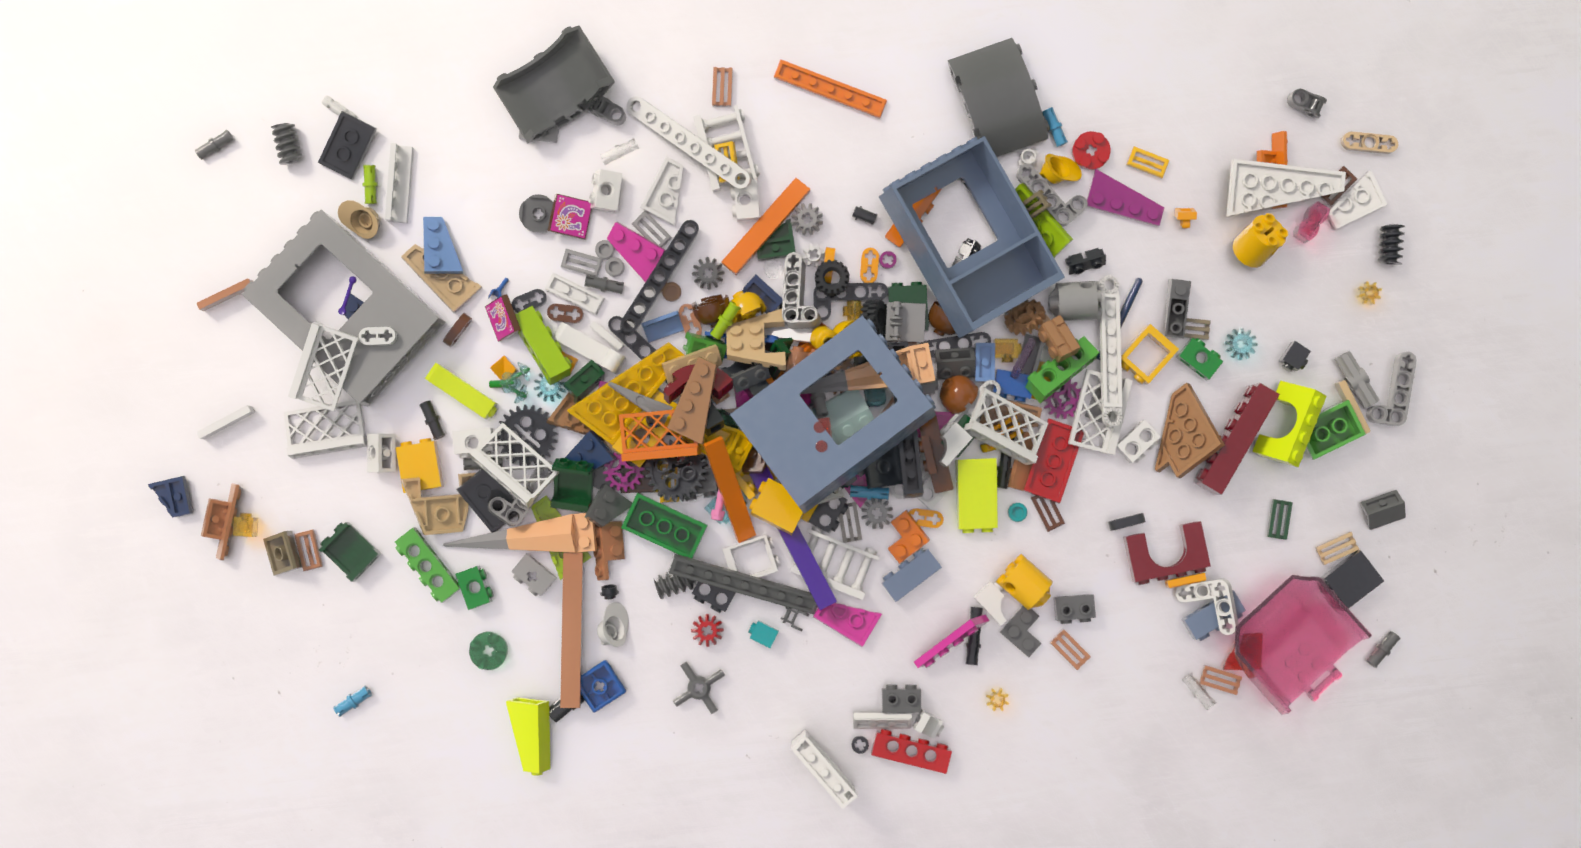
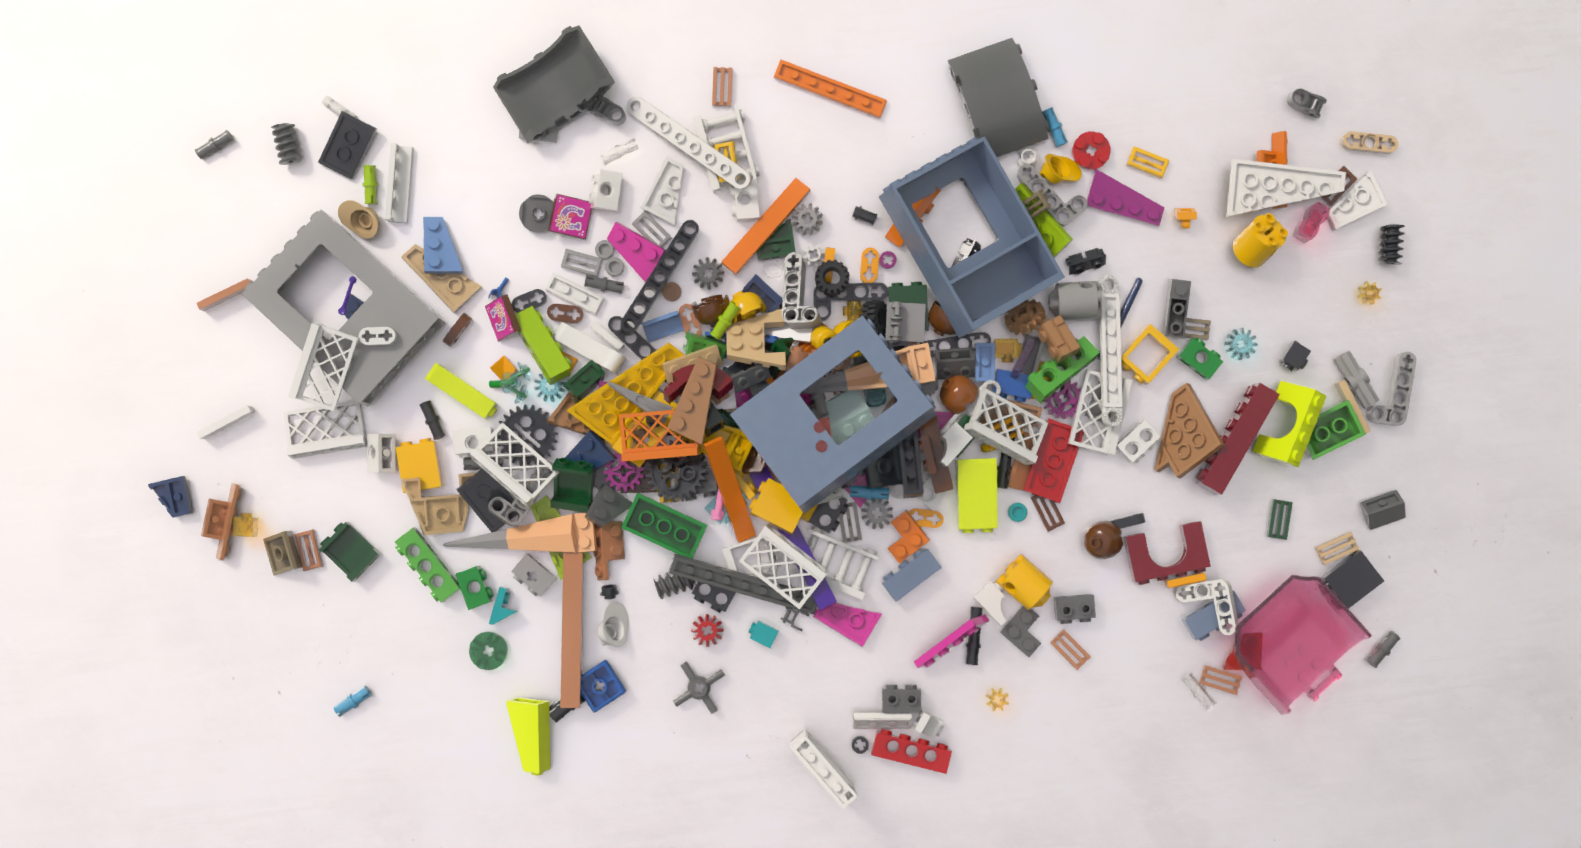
(499, 611): none -> teal slope
(795, 554): none -> white fence
(1103, 540): none -> reddish brown cylinder

